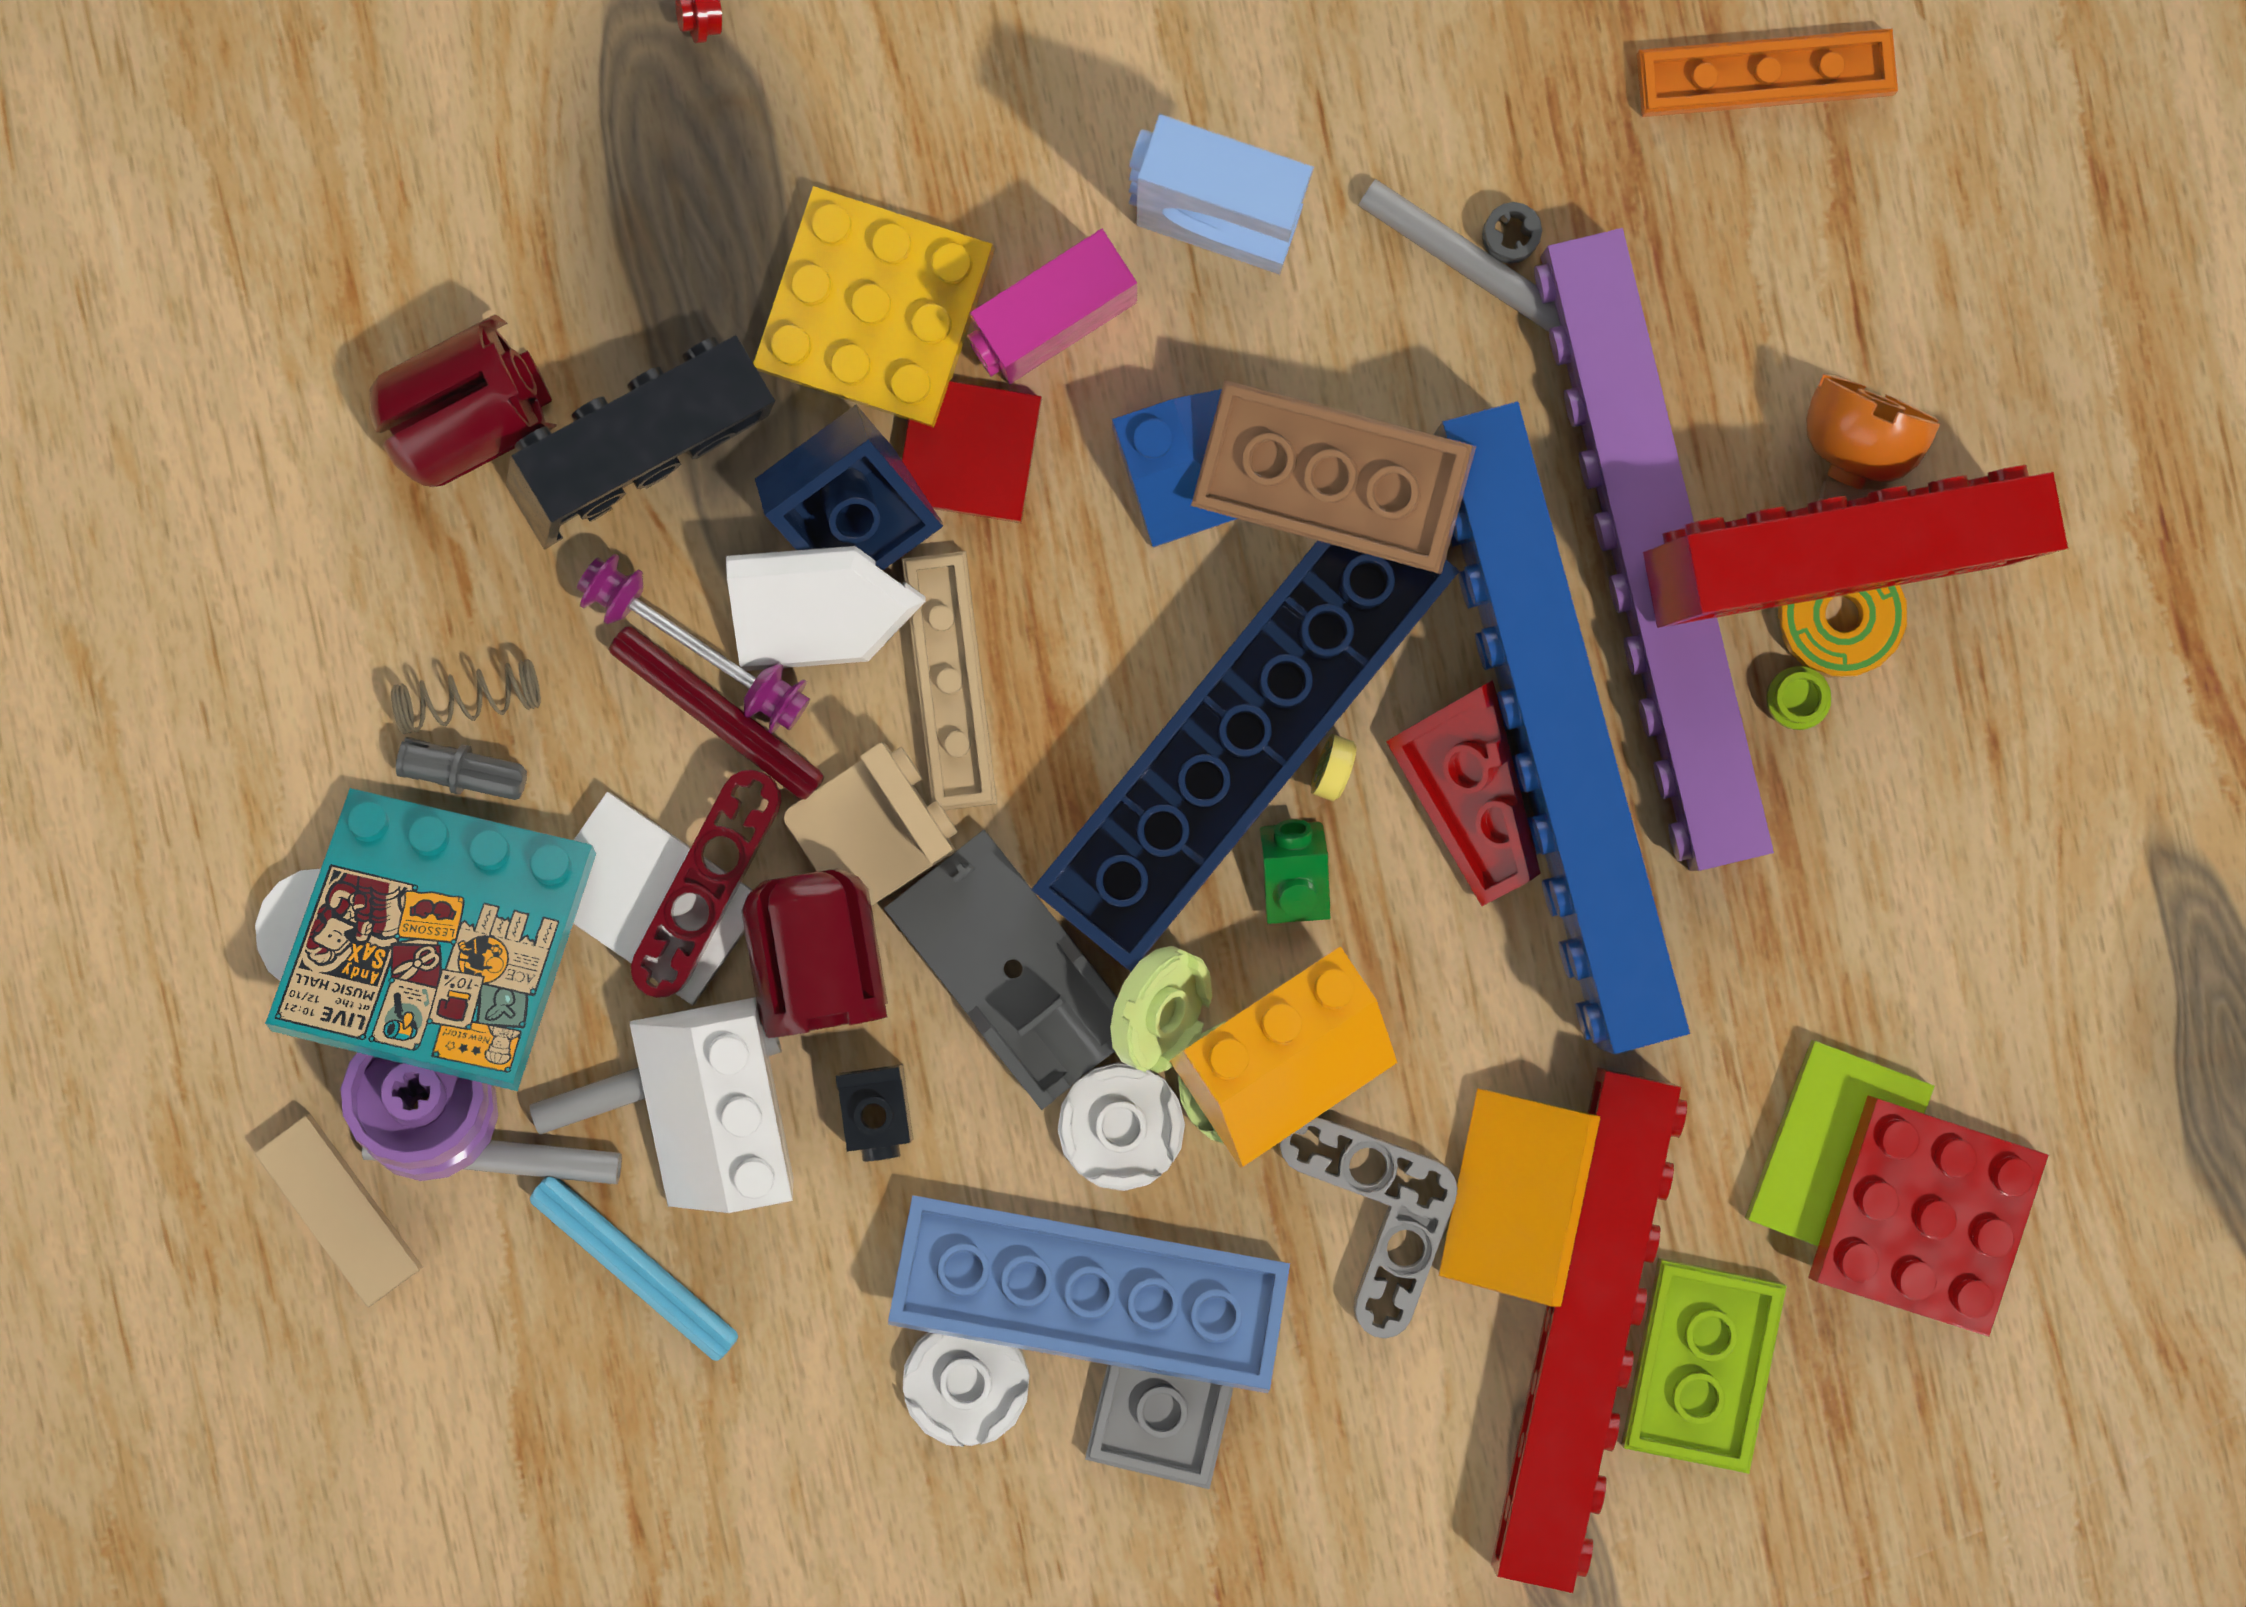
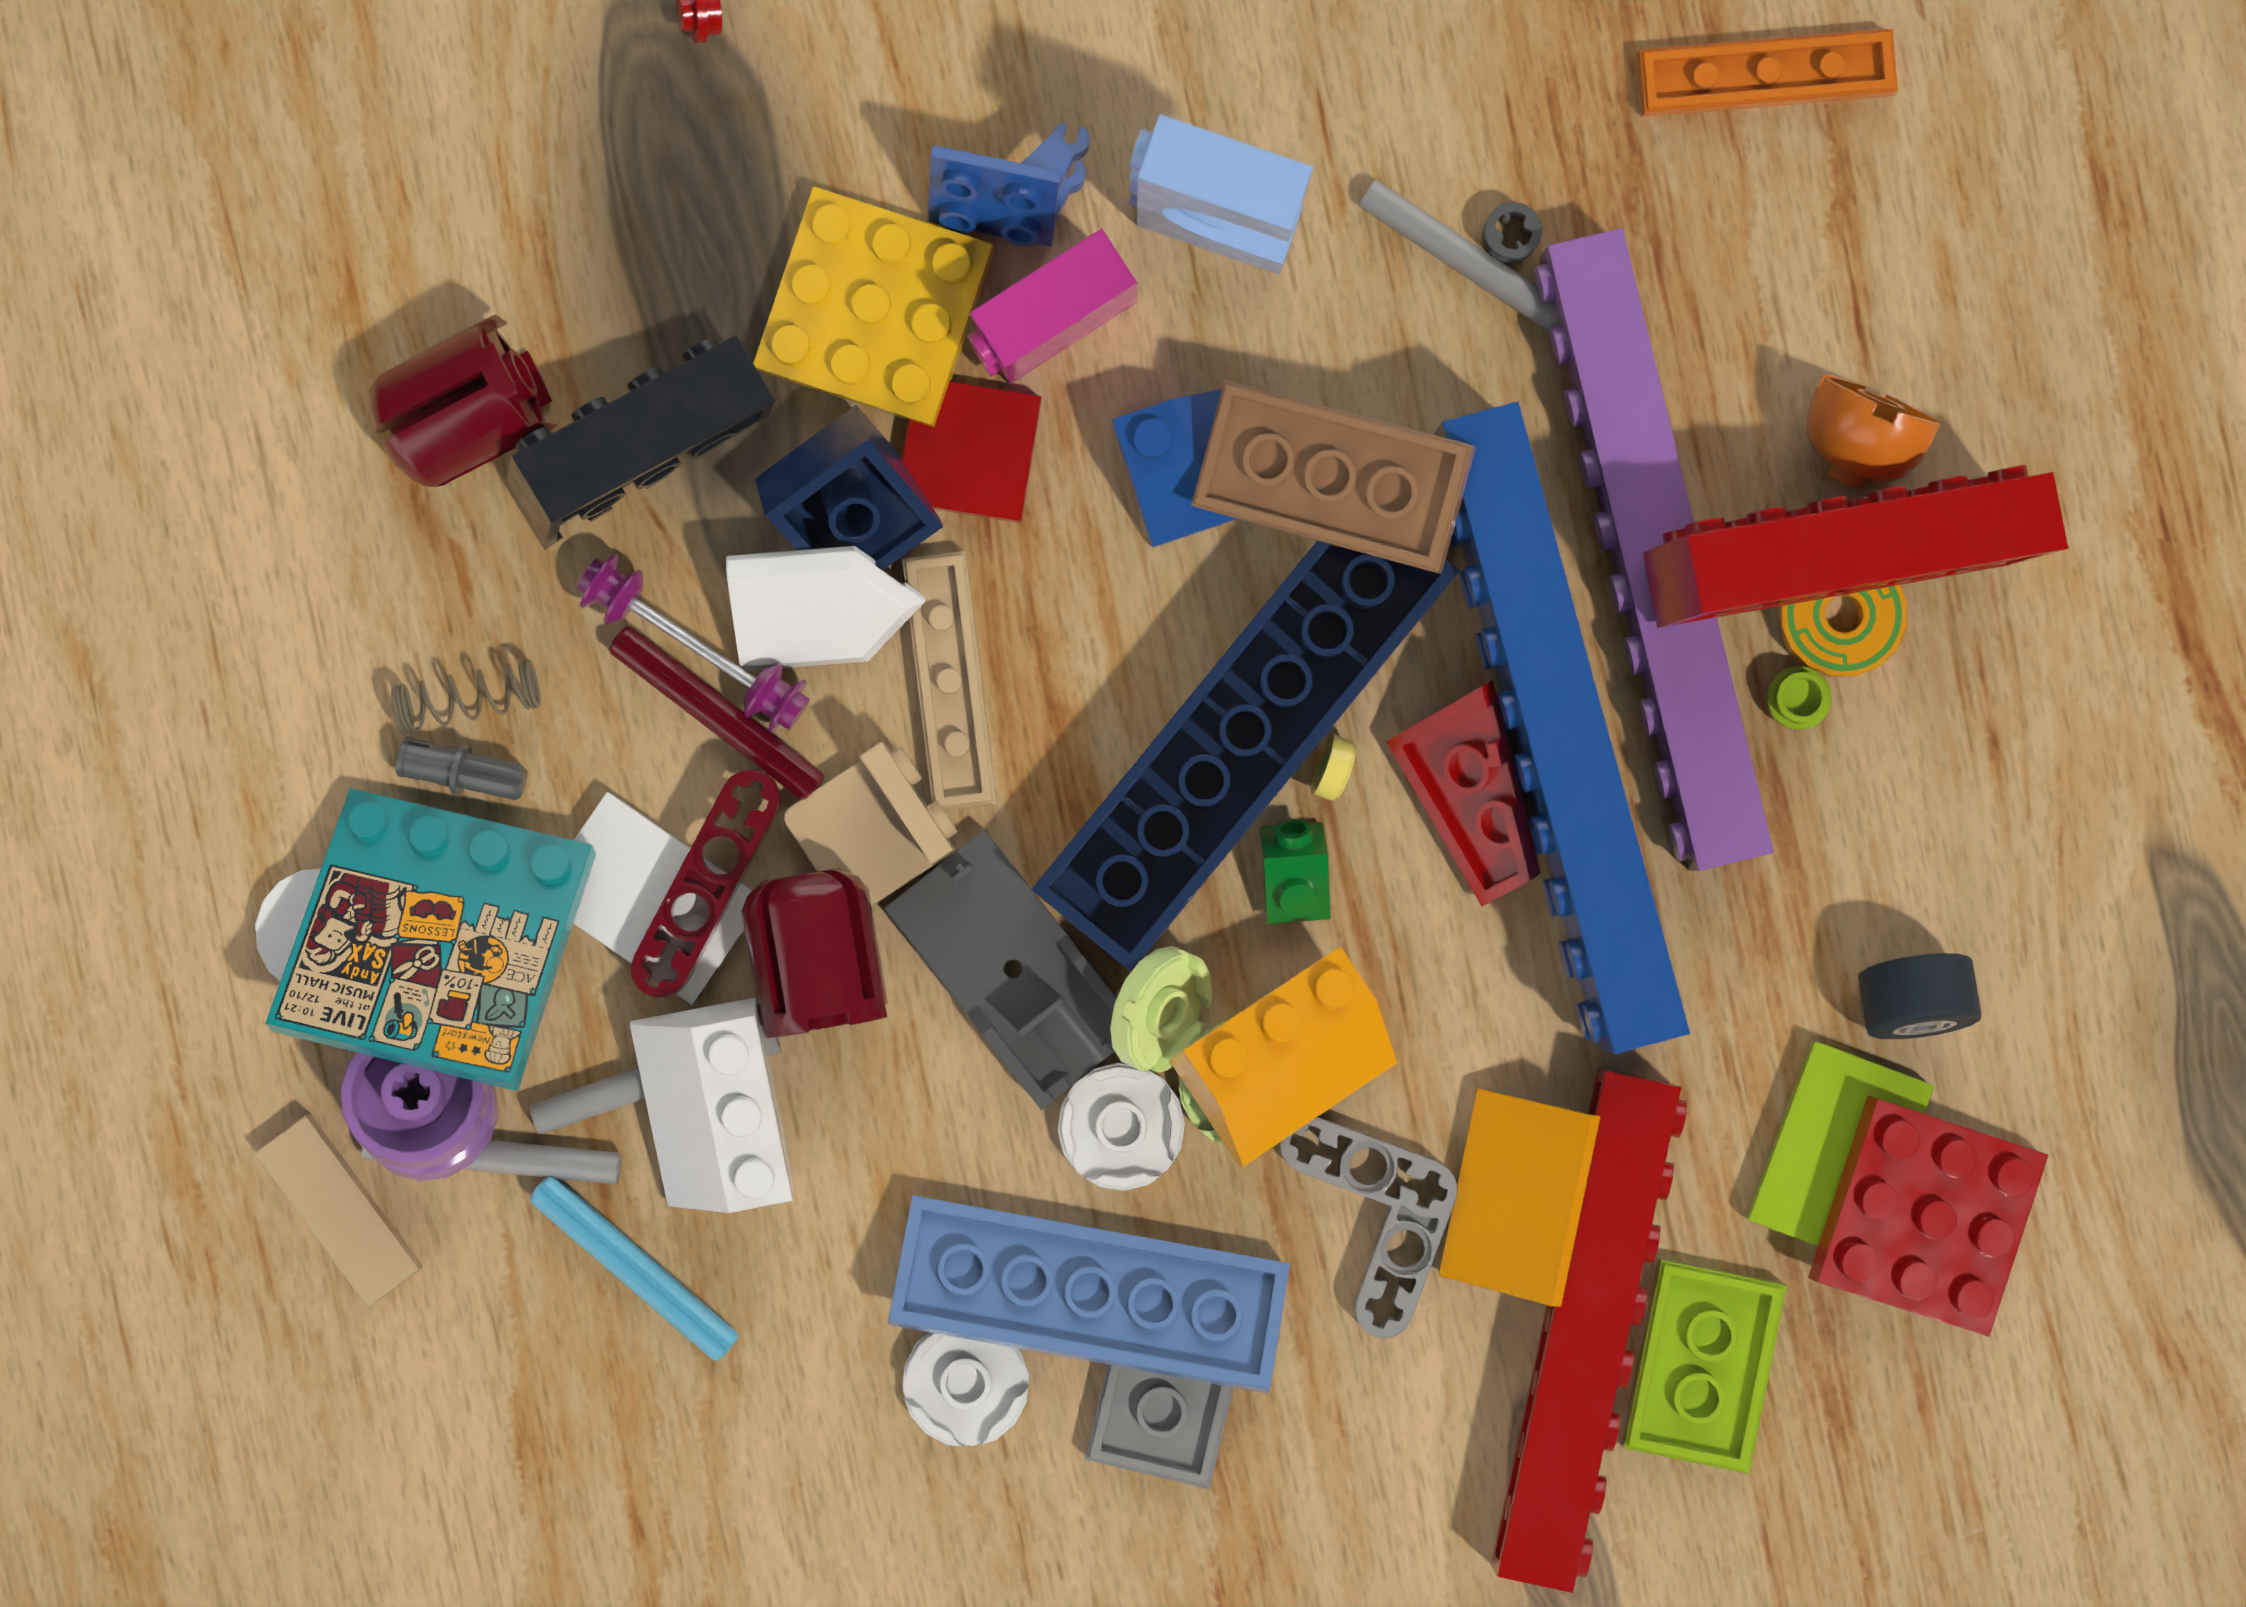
(878, 1086): black brick -> none
(1007, 196): none -> blue plate
(1919, 996): none -> black wheel

